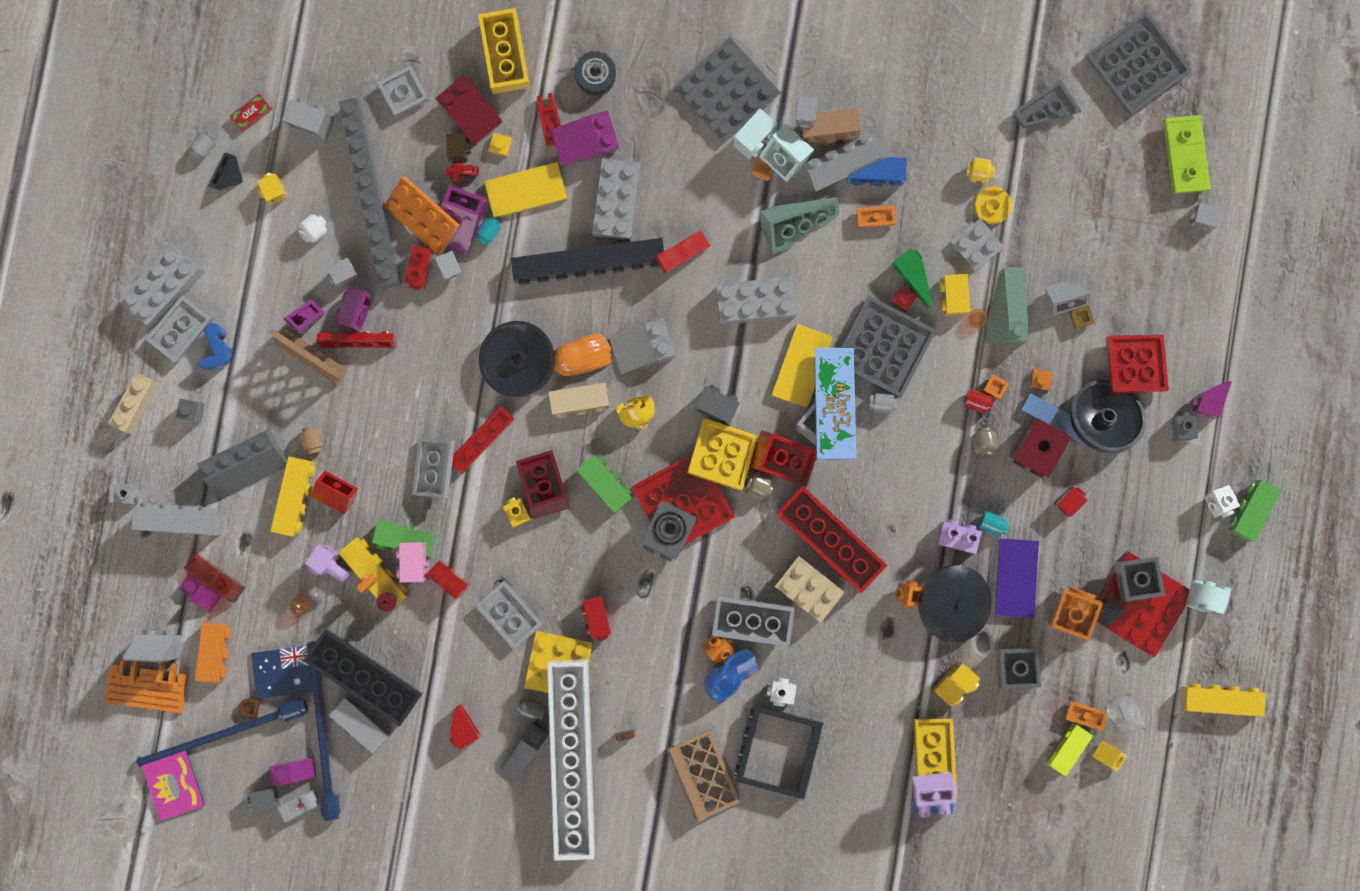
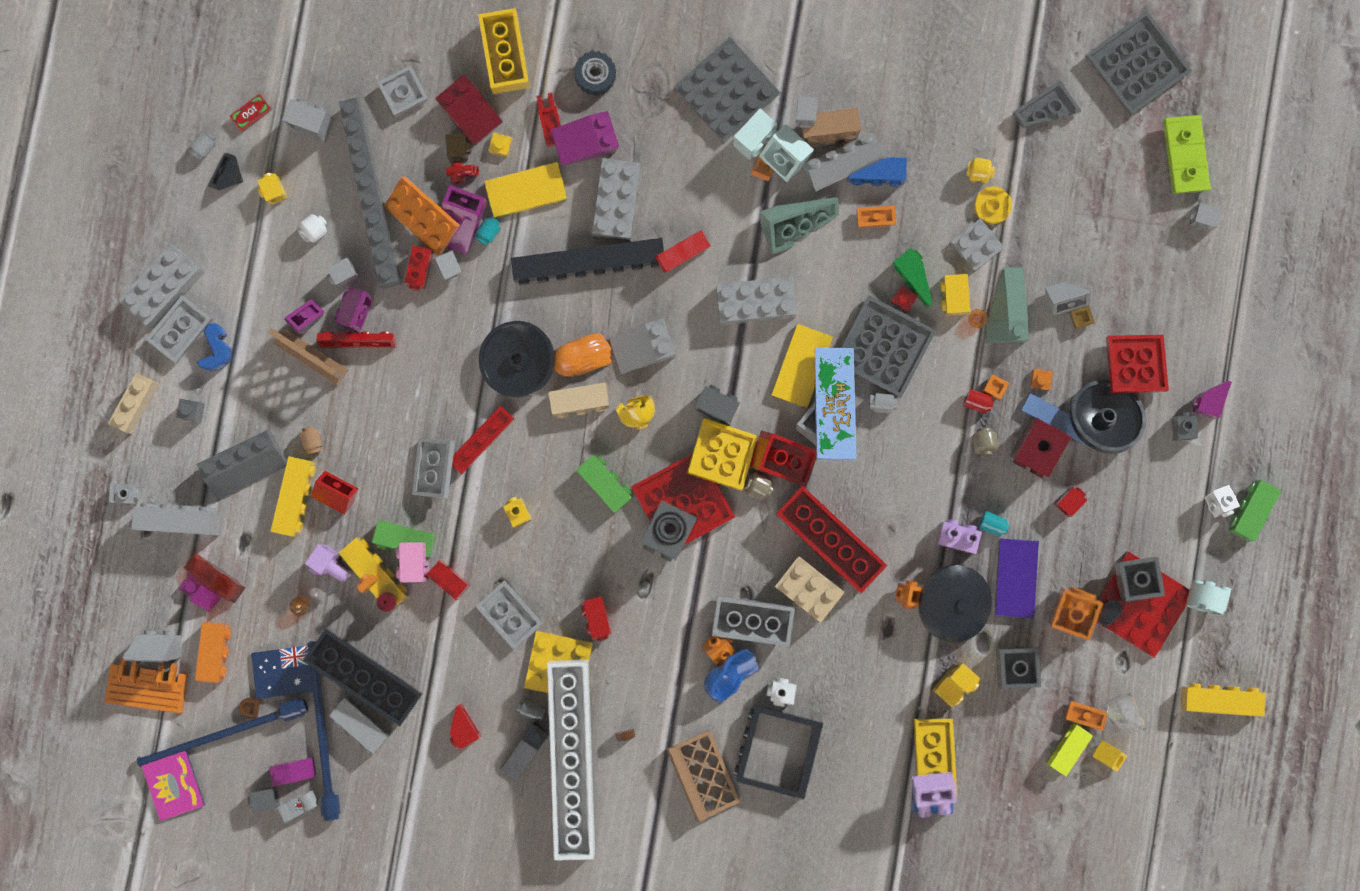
(542, 484): dark red slope -> none

